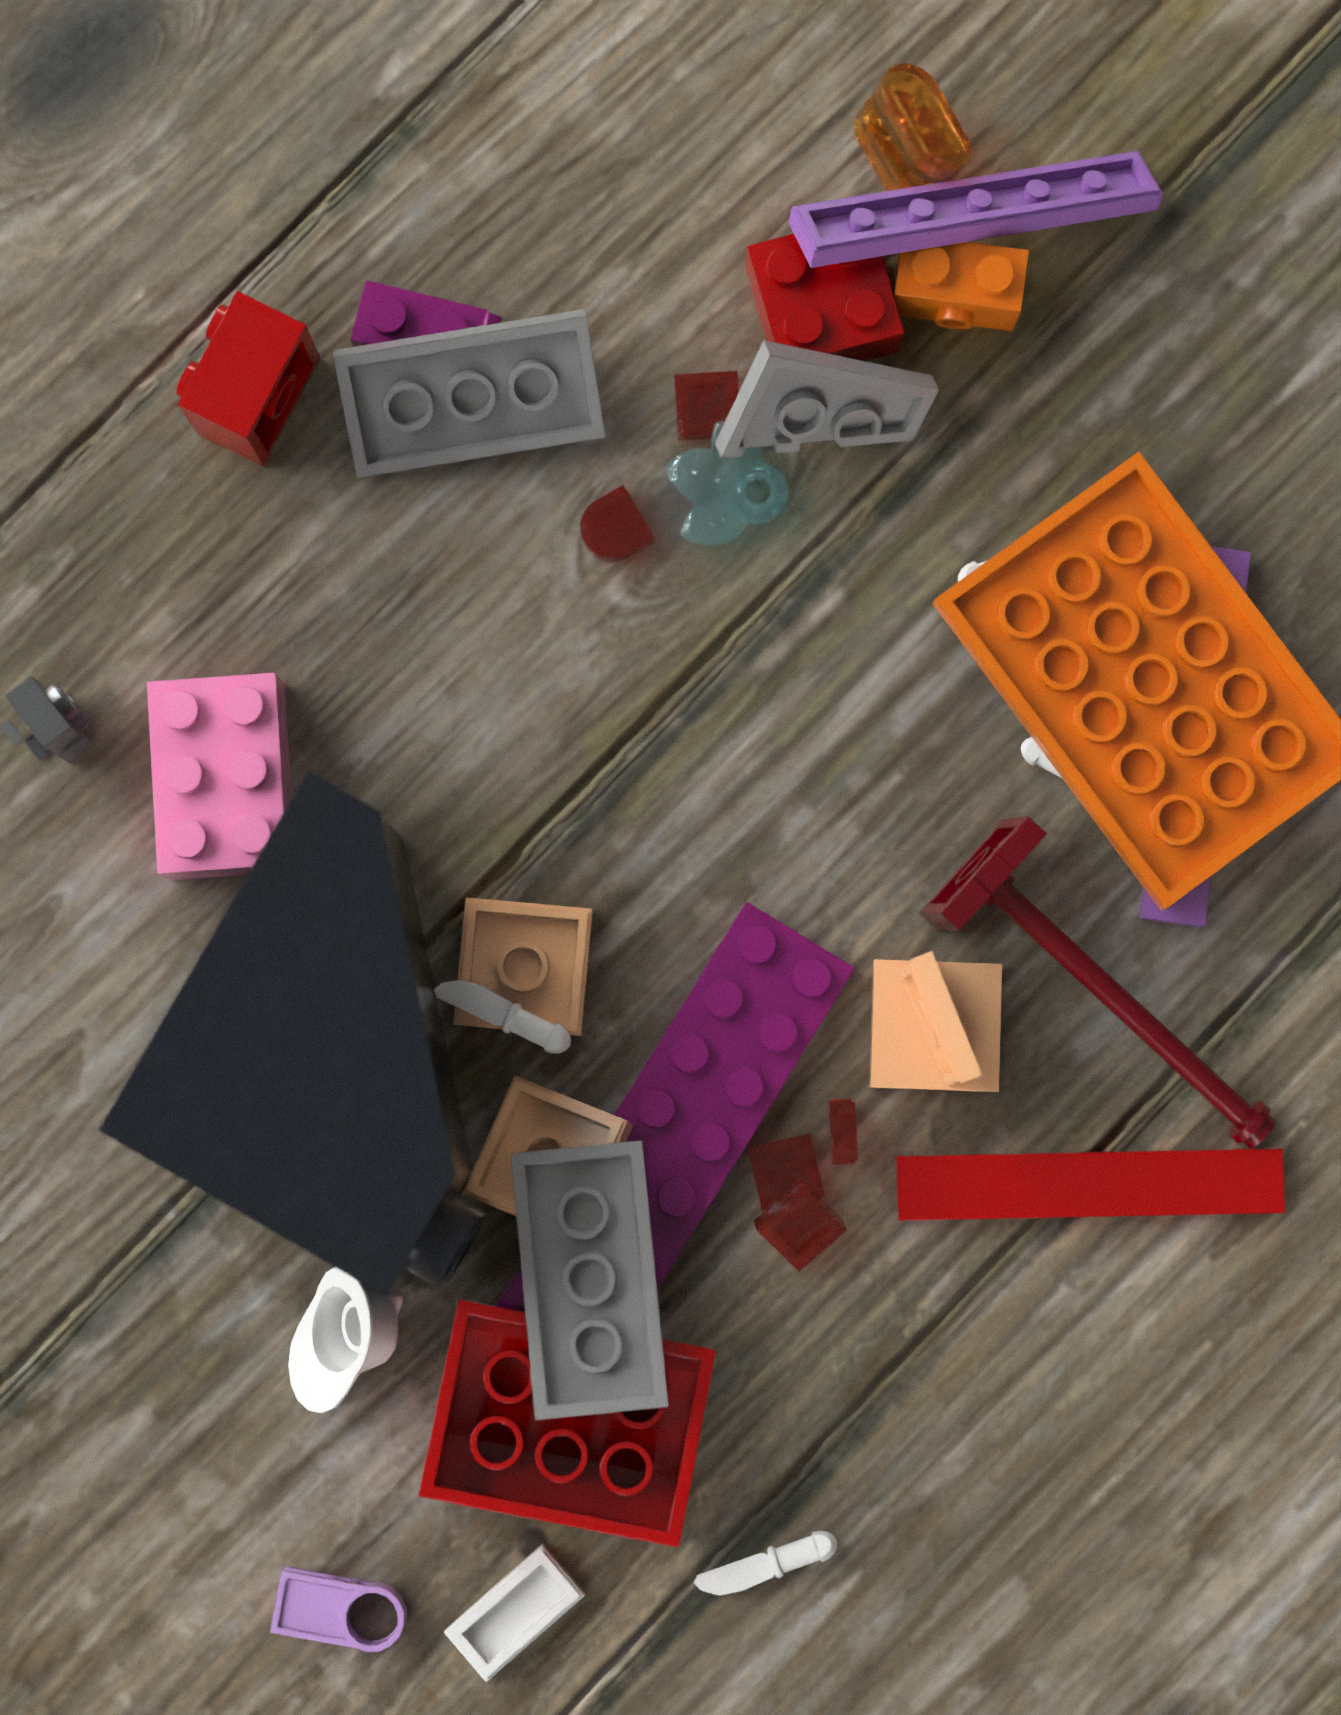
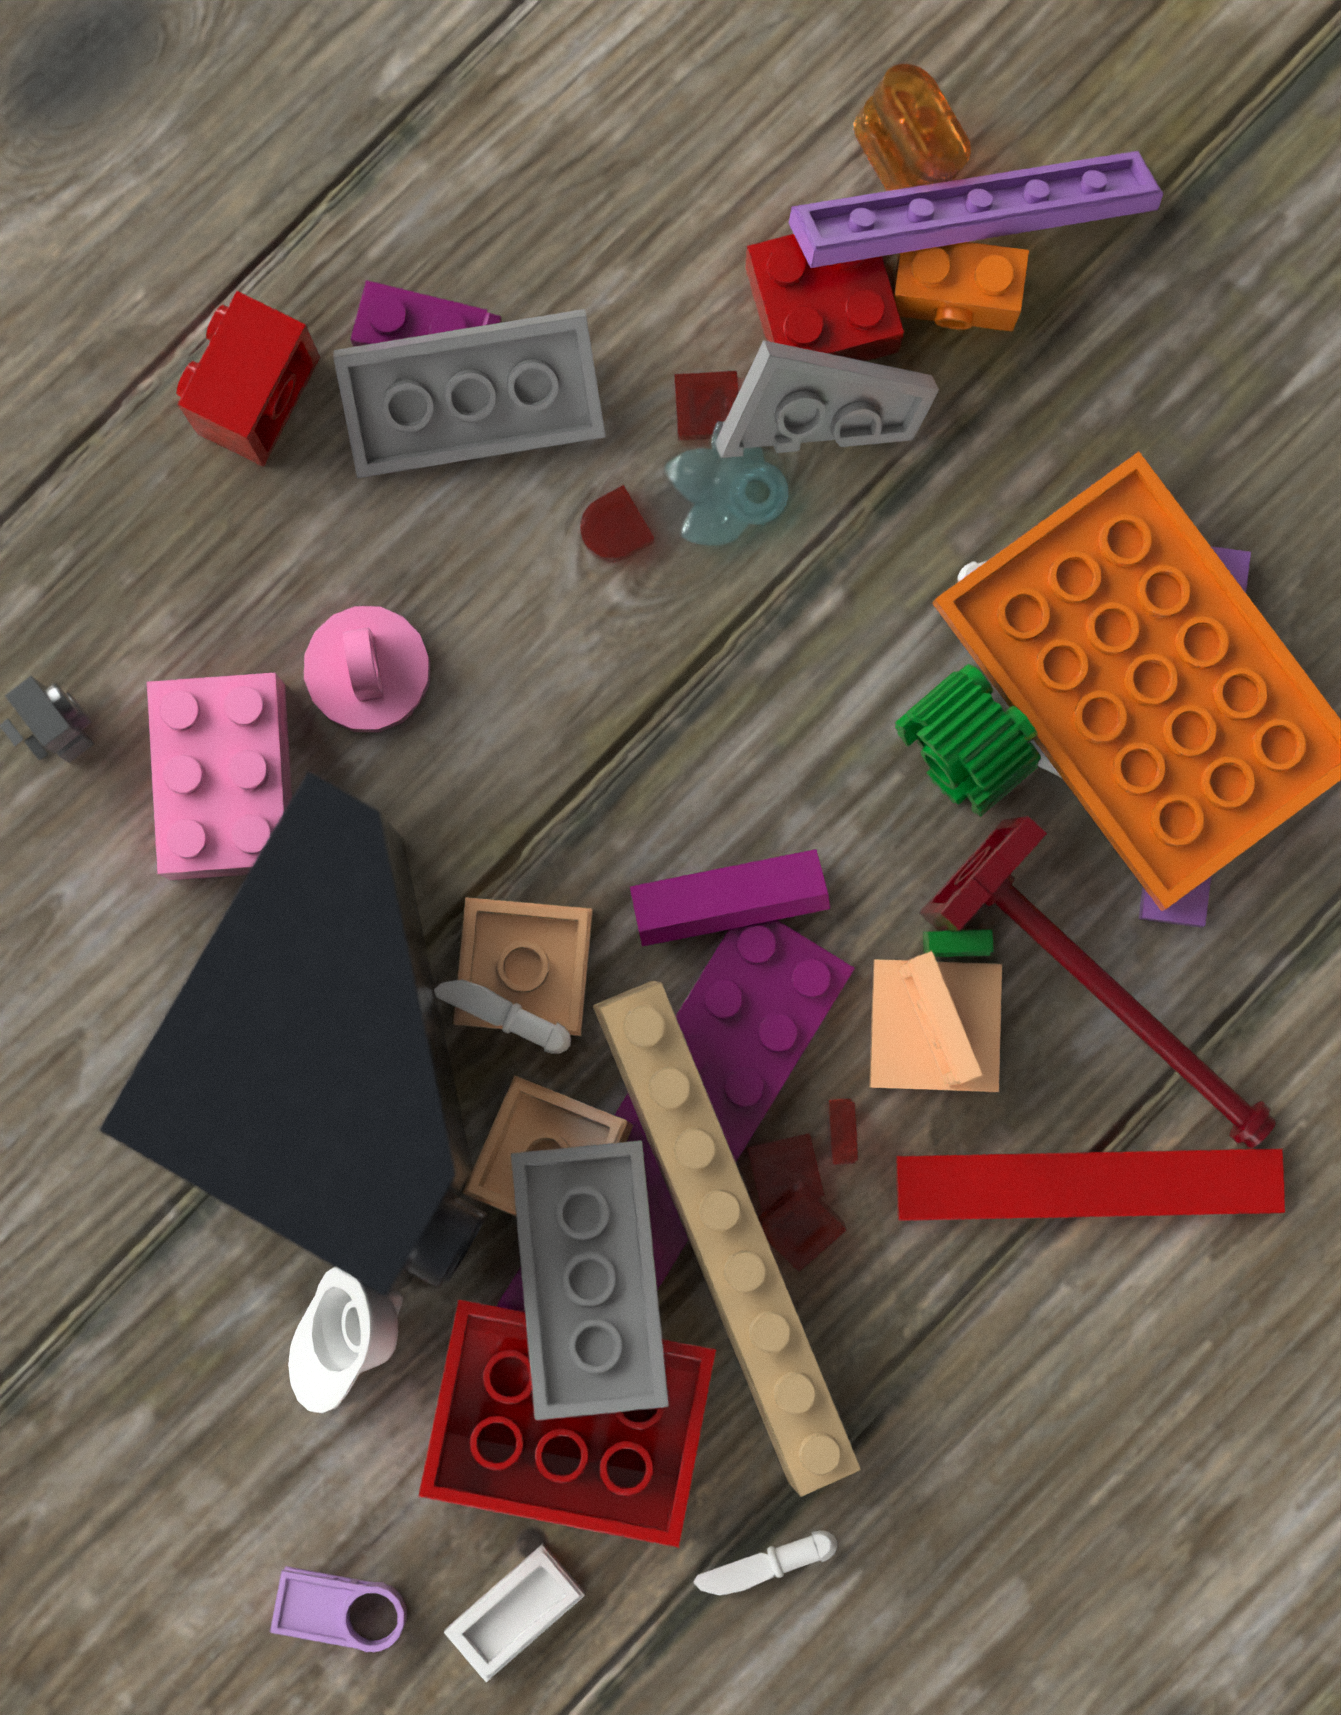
(367, 669): none -> bright pink tile
(726, 1237): none -> tan brick
(729, 897): none -> magenta tile
(958, 943): none -> green tile
(970, 740): none -> green brick

